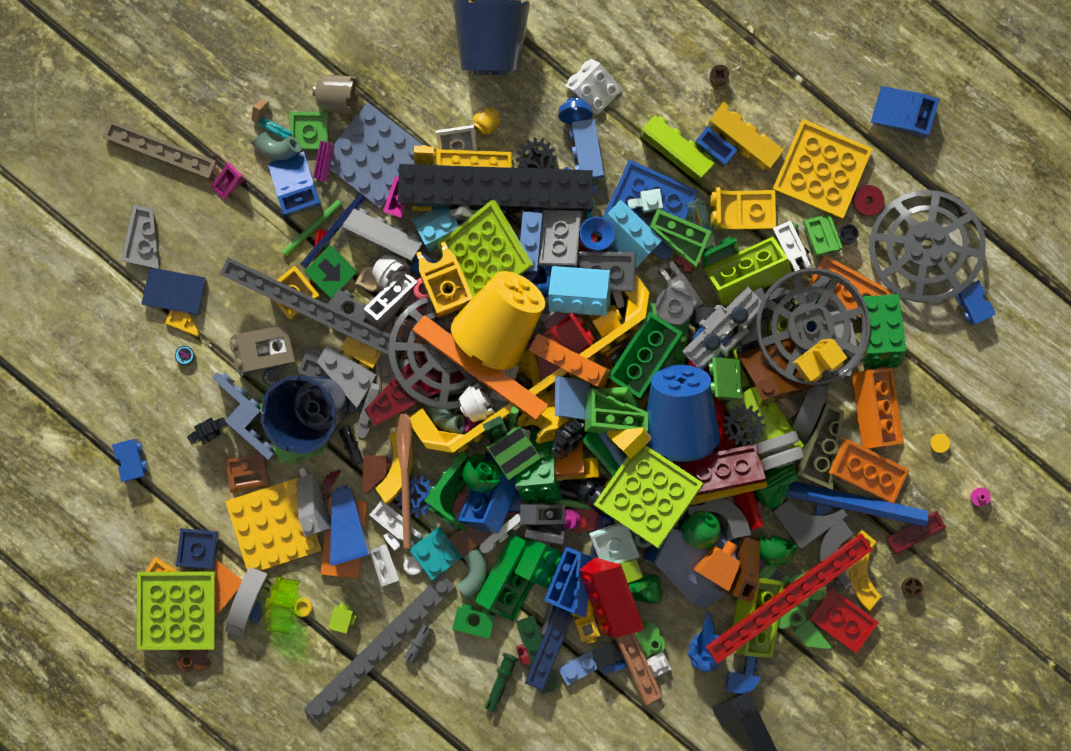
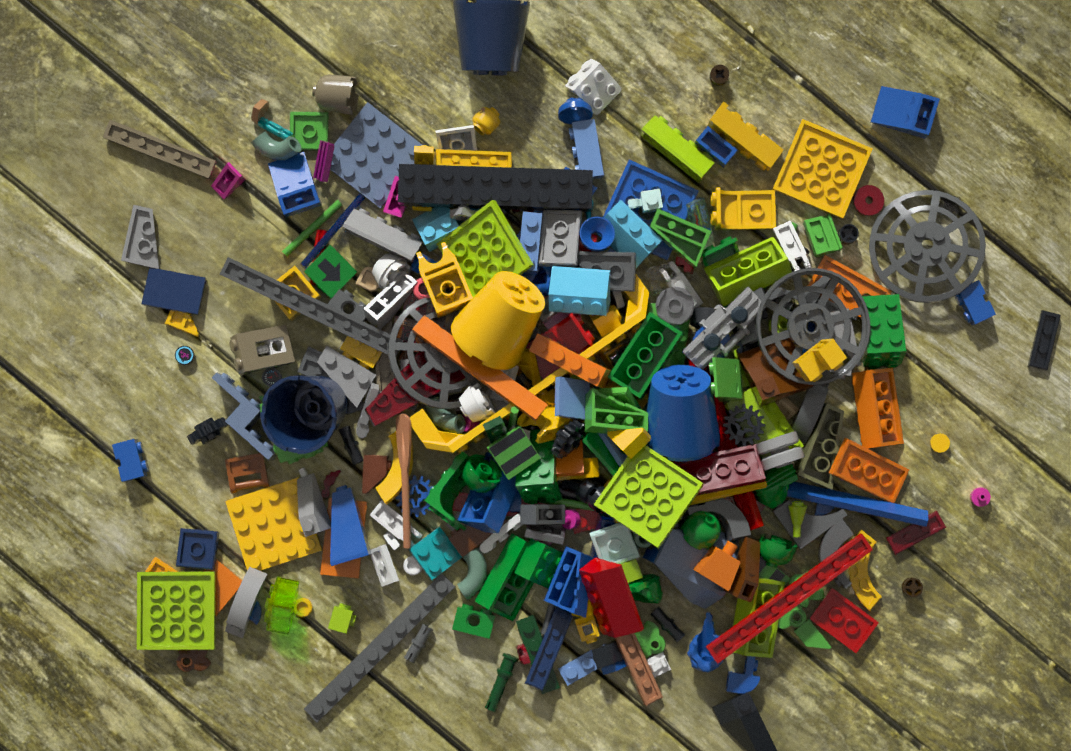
(531, 148): black gear -> none
(667, 624): none -> black pin
(797, 513): none -> lime cone
(1044, 340): none -> black tile

